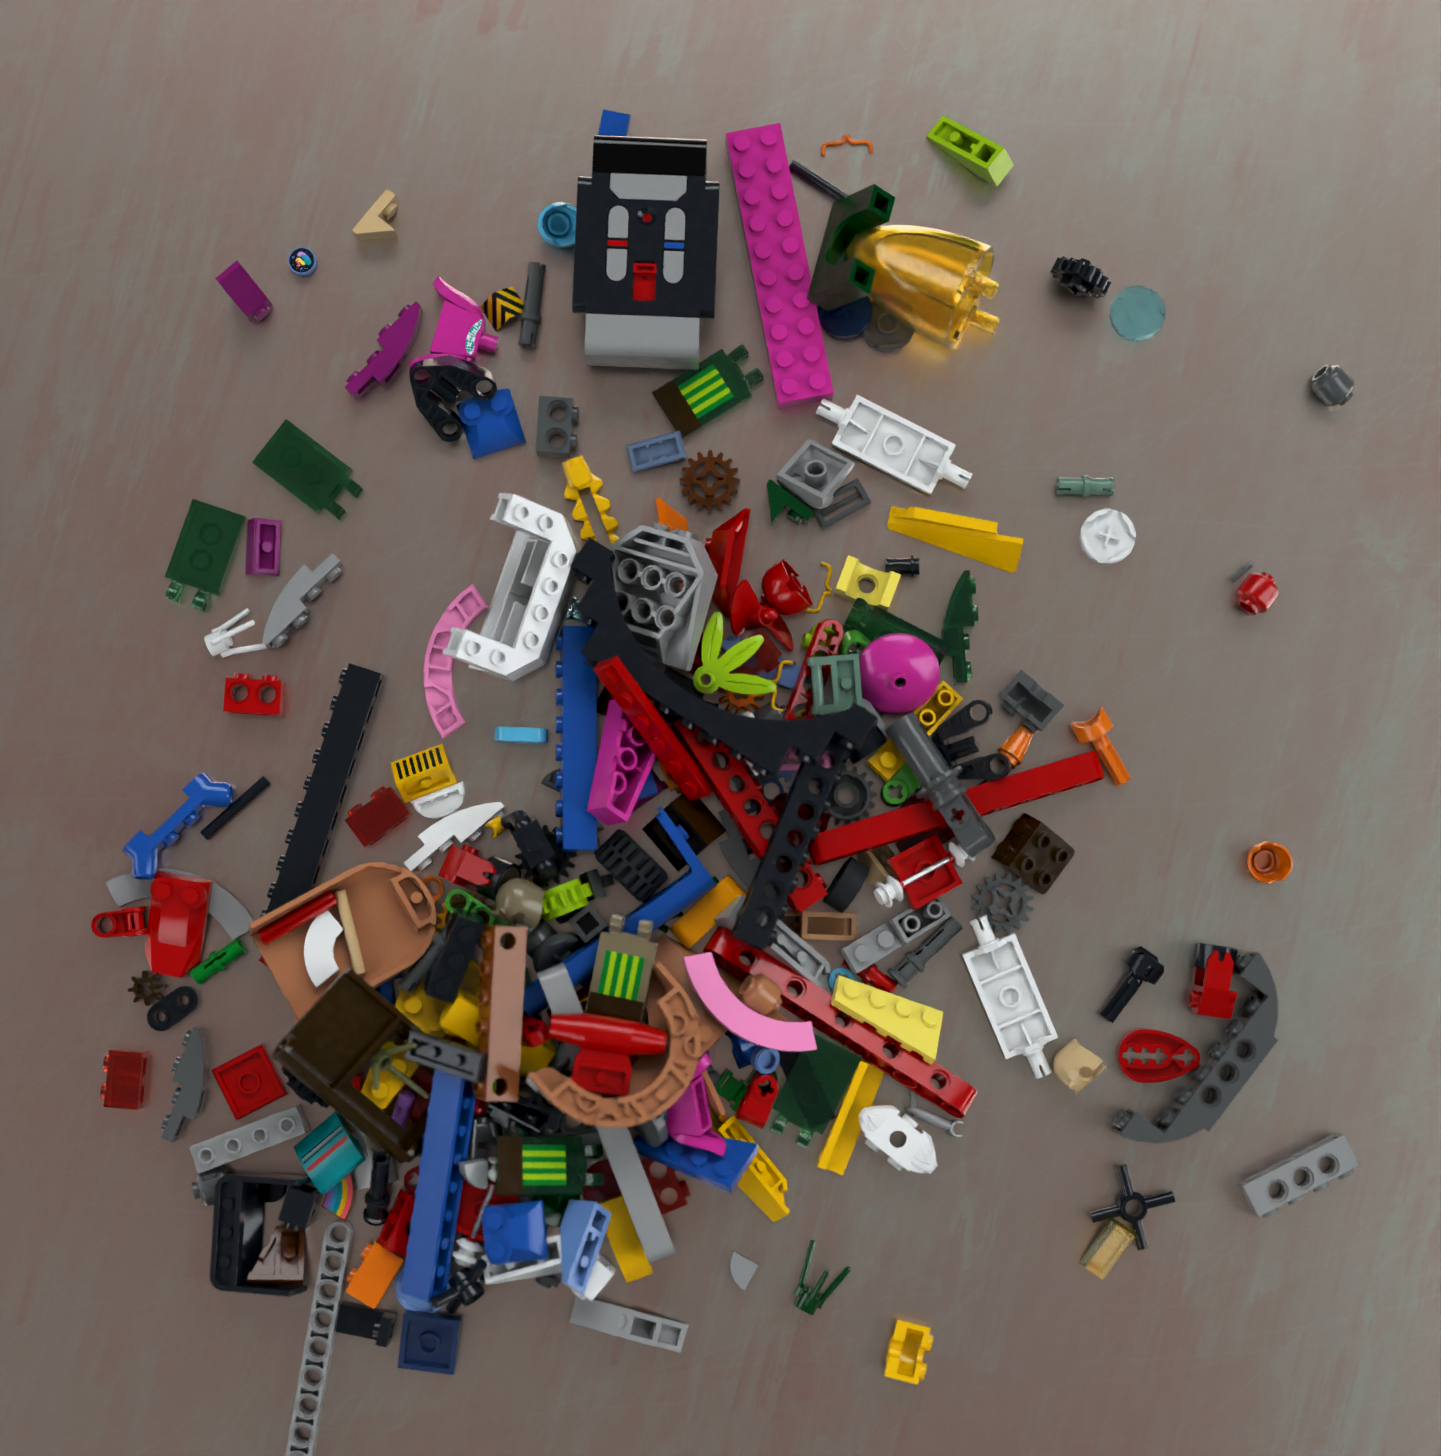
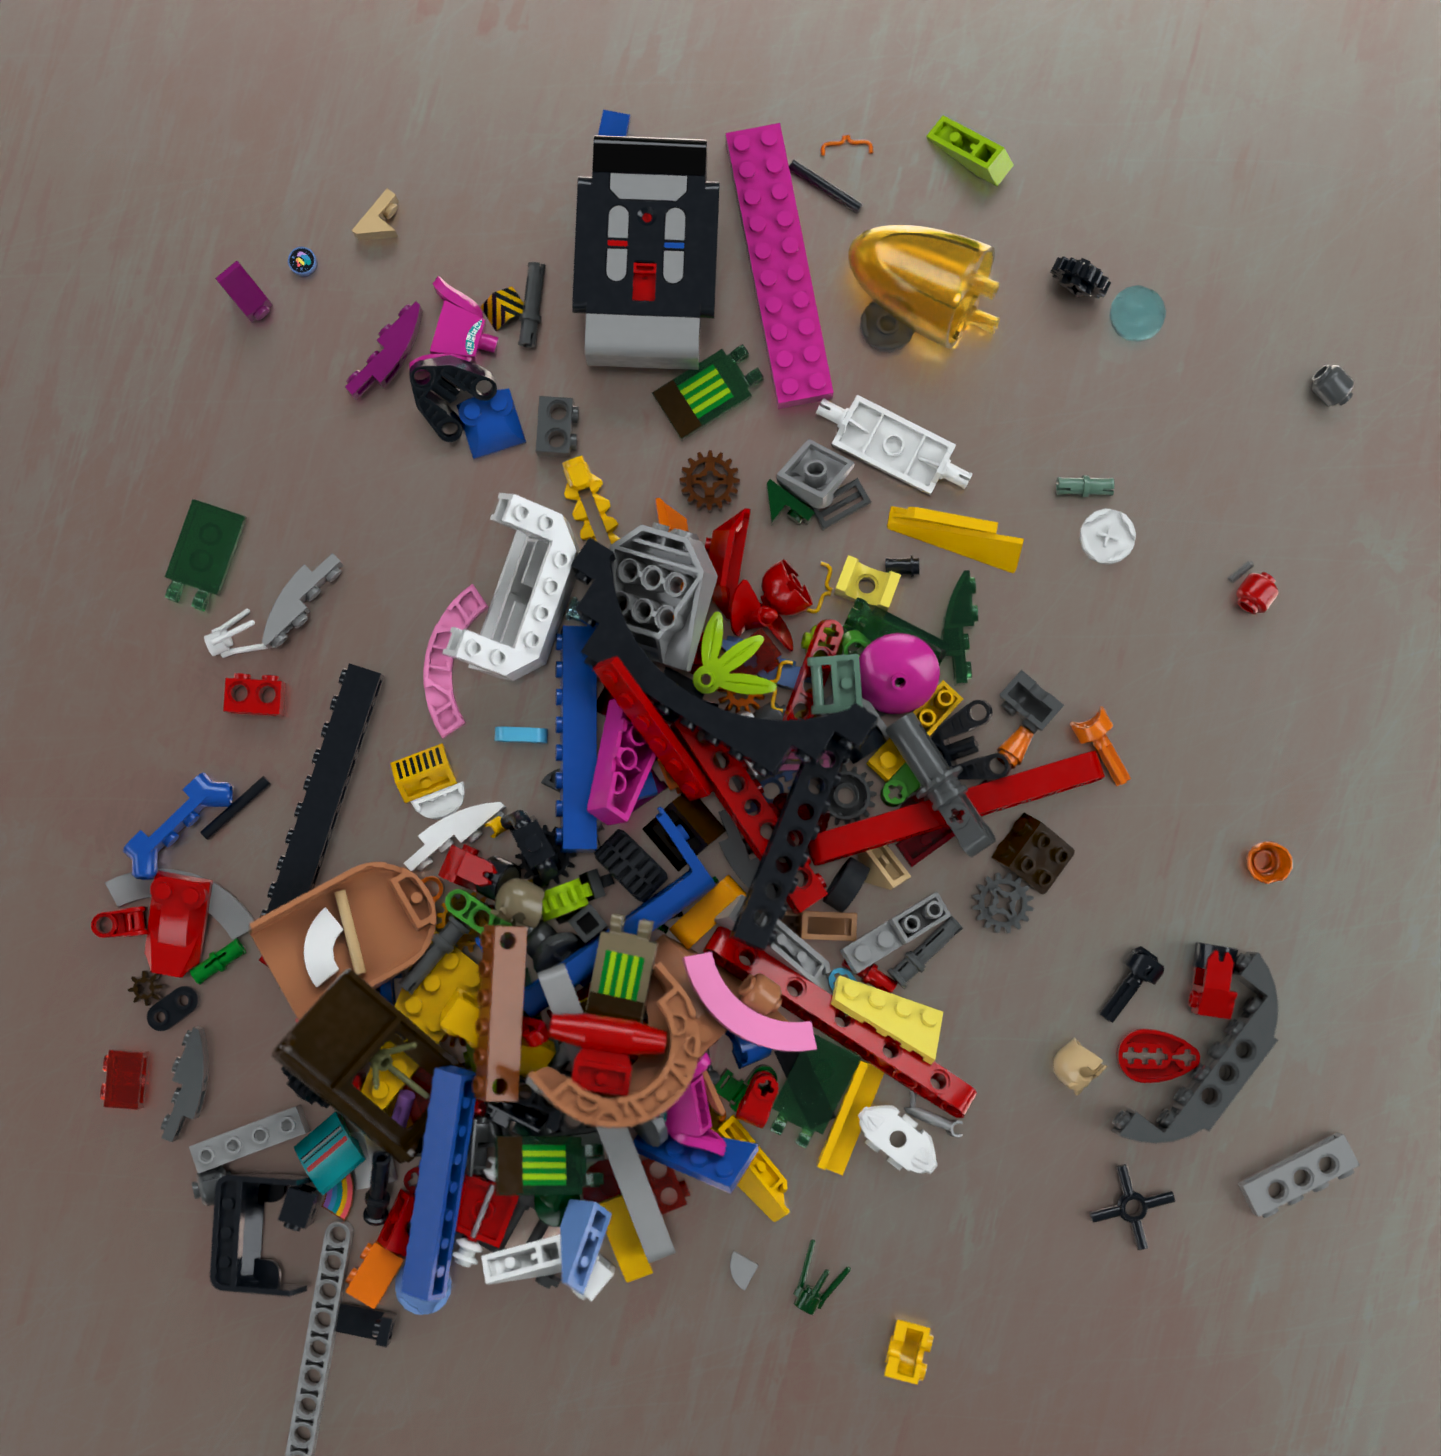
(249, 1082): red tile -> none
(263, 547): magenta slope -> none
(281, 1259): reddish brown wing -> none
(297, 917): red axle -> none
(306, 469): clear green tile -> none
(377, 816): clear red brick -> none
(429, 1342): dark blue tile -> none
(447, 1056): black tile -> none
(459, 946): black arch -> none
(465, 1288): black bar -> none
(475, 1172): light grey tile -> none
(515, 1232): blue slope -> none
(558, 224): medium azure hair -> none
(628, 1323): light grey slope -> none
(656, 451): sand blue plate -> none
(764, 1059): medium blue tile -> none
(835, 277): dark green arch -> none
(848, 319): dark blue tile -> none
(922, 873): red plate -> none
(1010, 996): white plate -> none
(1107, 1248): clear yellow tile -> none

